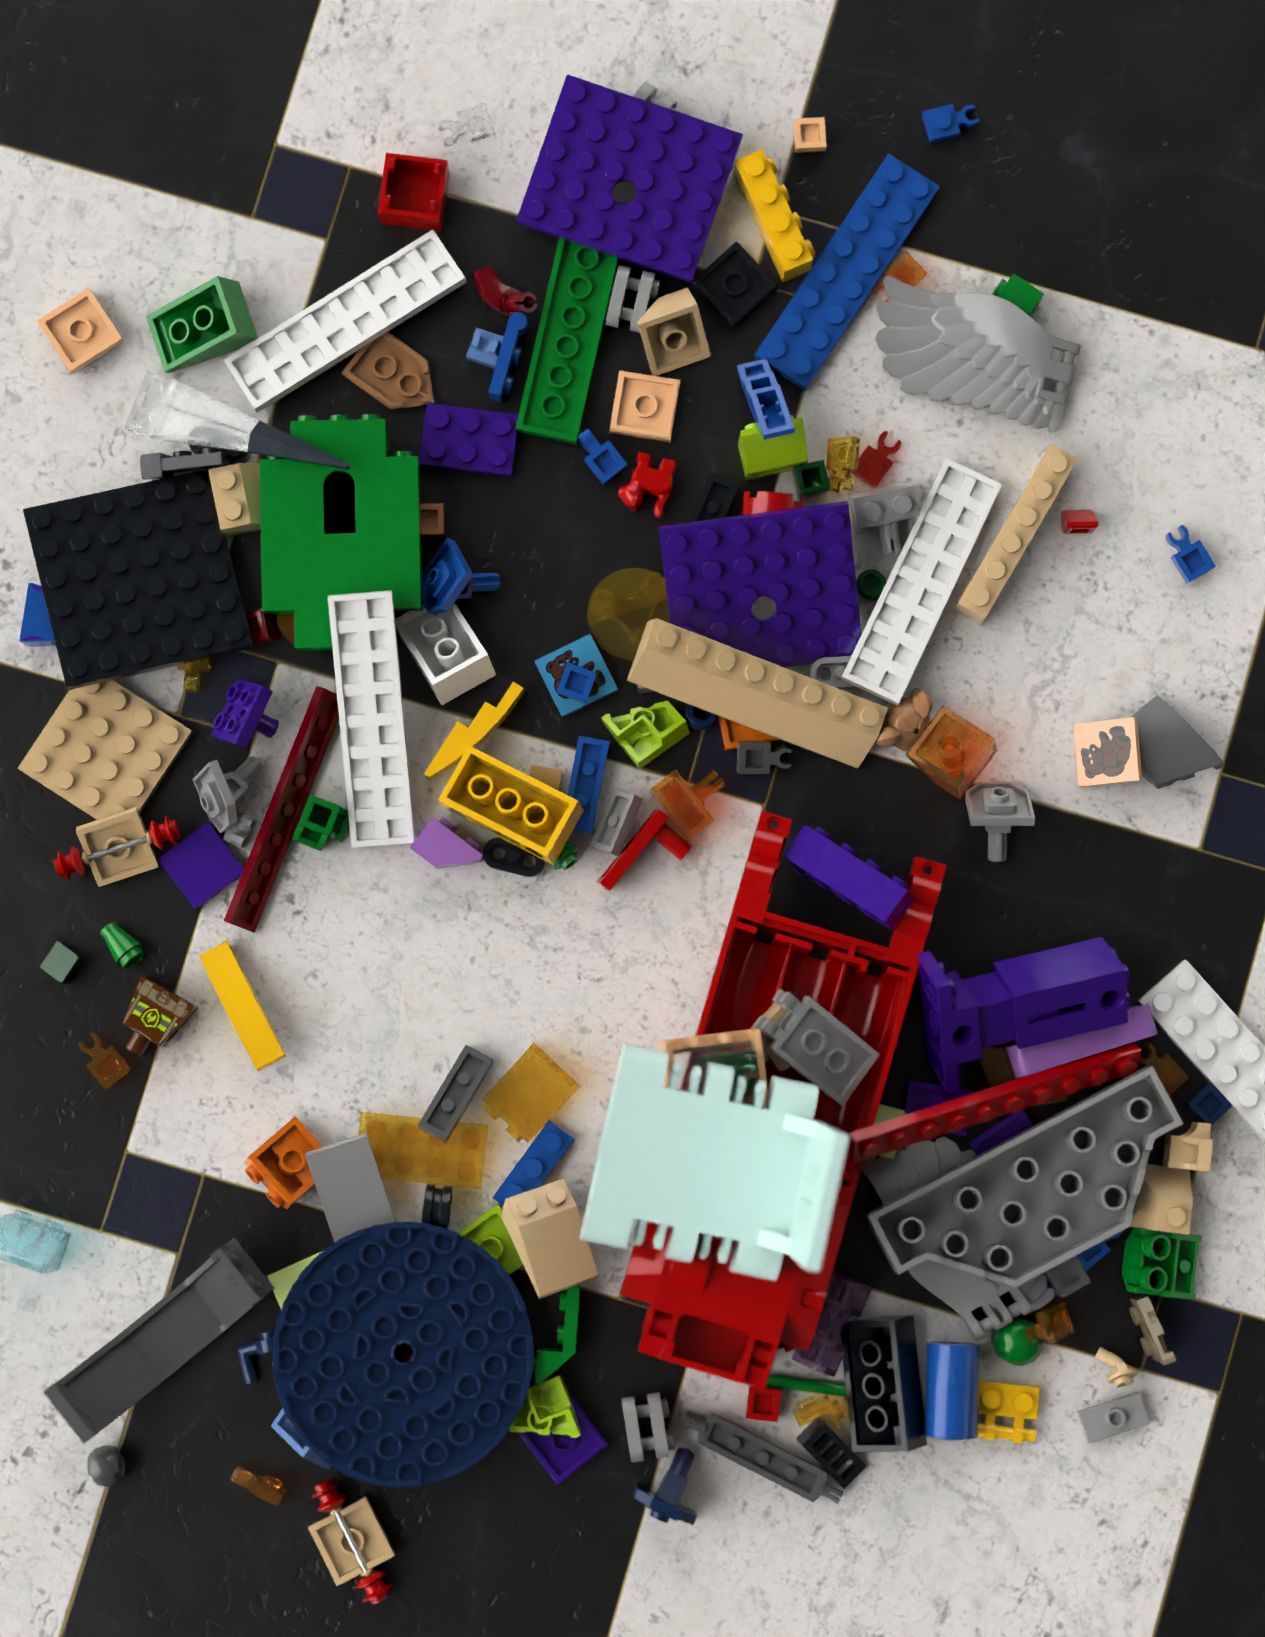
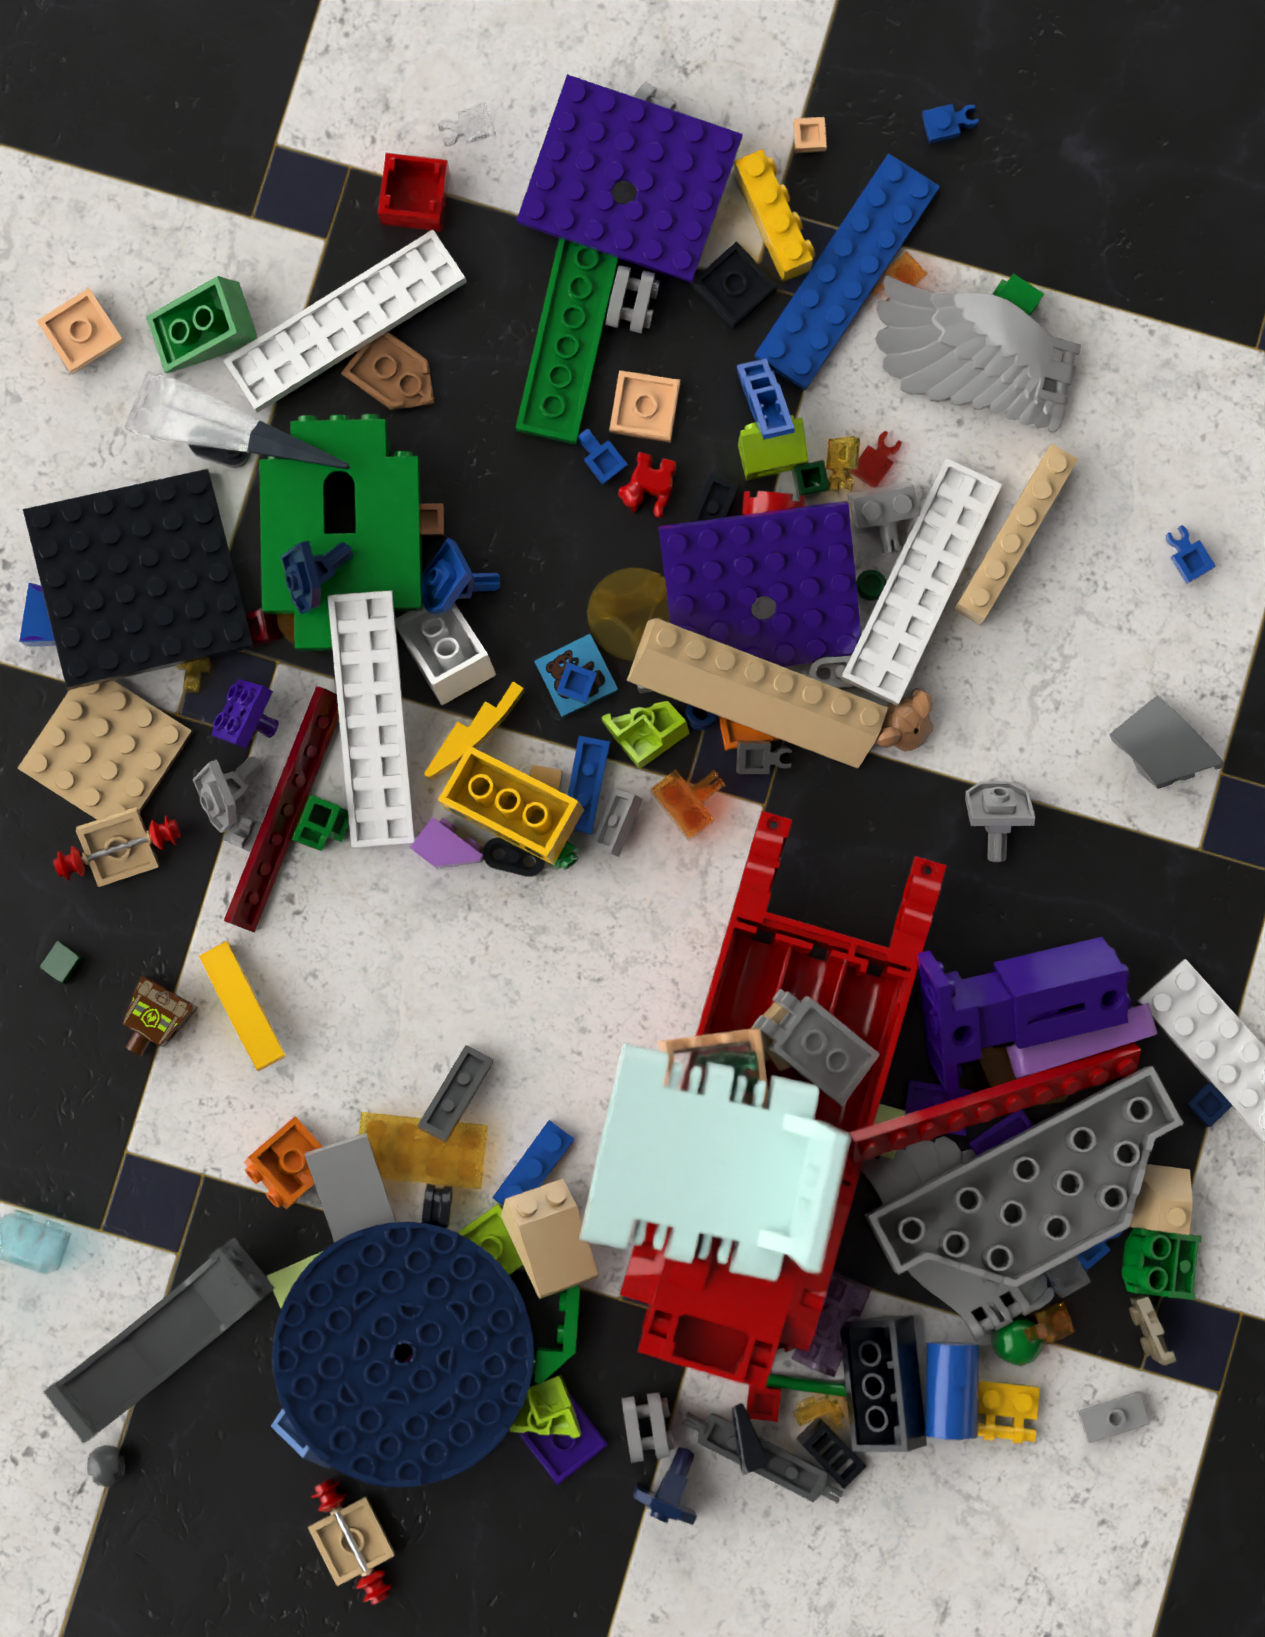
(107, 1064): clear orange plate -> none
(122, 946): green cone -> none
(163, 466): plate -> none
(202, 865): dark purple tile -> none
(237, 497): tan slope -> none
(246, 1351): dark blue plate -> none
(265, 1487): clear orange plate -> none
(308, 572): none -> dark blue piece
(469, 440): dark purple plate -> none
(485, 348): medium blue tile -> none
(502, 297): dark red arm -> none
(508, 356): blue plate -> none
(529, 1093): clear yellow panel -> none
(654, 828): red piece -> none
(673, 332): tan slope -> none
(748, 1444): none -> black slope
(850, 878): dark purple wedge -> none
(952, 752): clear orange slope -> none
(1078, 521): red slope -> none
(1107, 752): tile -> none
(1121, 1373): tan plate -> none
(1166, 1068): clear orange plate -> none
(1190, 1150): tan brick -> none

